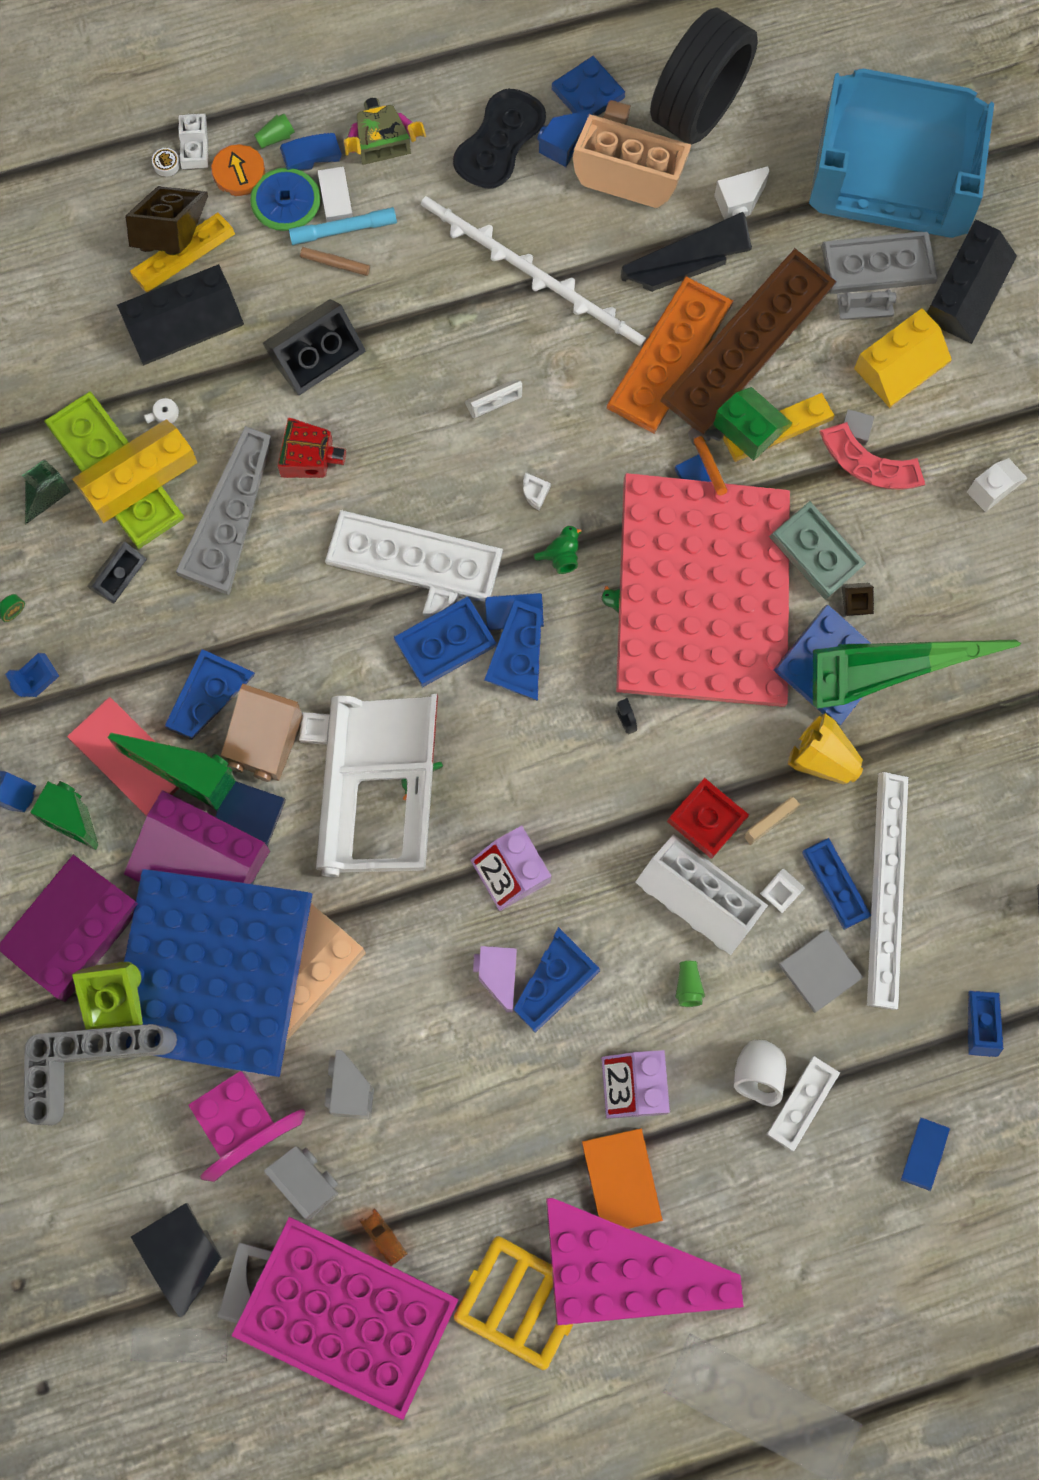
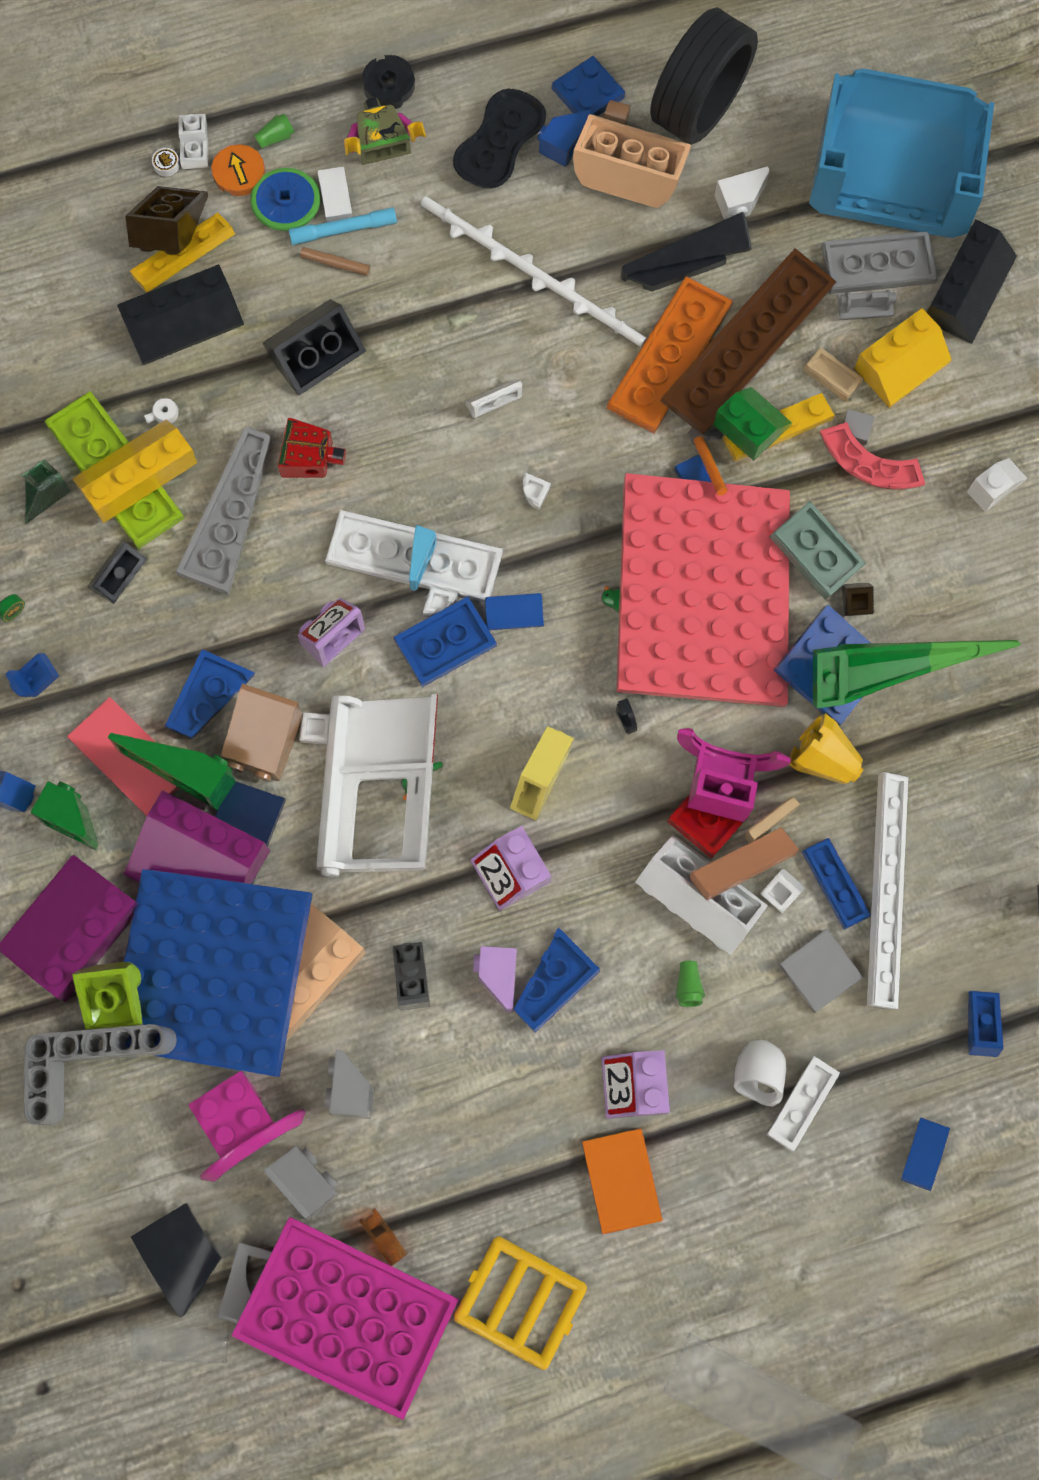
(306, 151): blue slope -> none
(331, 630): none -> lavender slope
(393, 93): none -> black plate
(411, 976): none -> dark grey slope
(423, 548): none -> medium azure slope
(518, 651): blue wing -> none
(541, 773): none -> light yellow slope
(562, 551): green animal -> none
(621, 1274): dark pink wing -> none
(724, 777): none -> dark pink piece
(743, 863): none -> nougat tile
(833, 374): none -> tan tile

